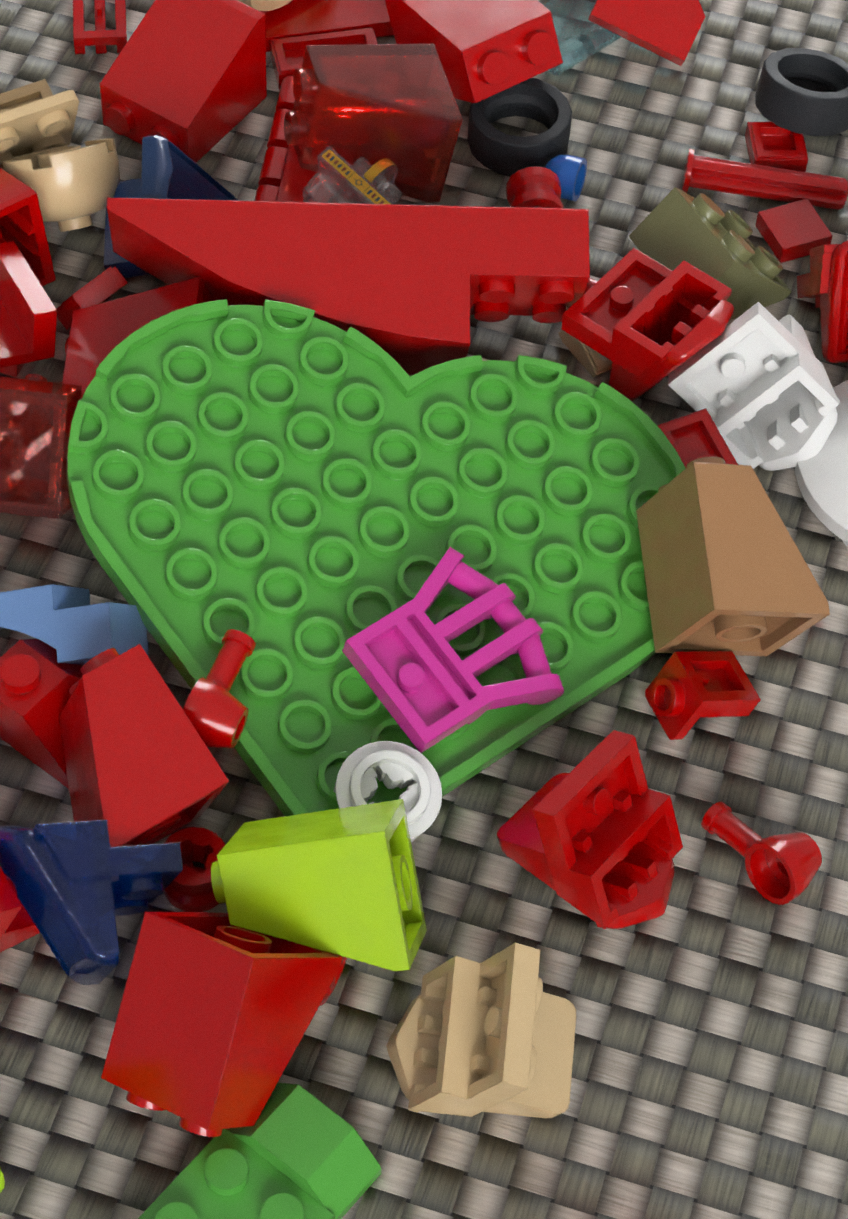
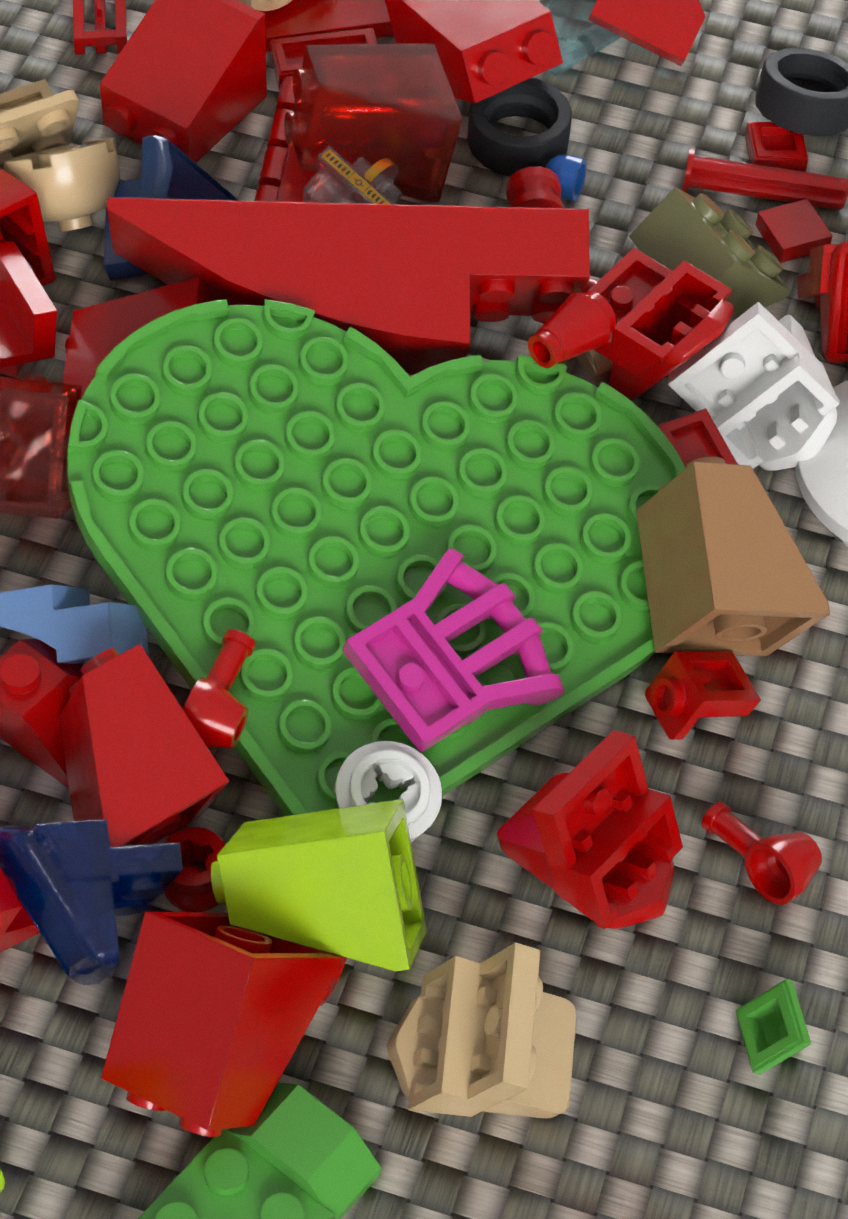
(93, 293): red tile -> none
(573, 329): none -> red cone
(773, 1026): none -> bright green slope

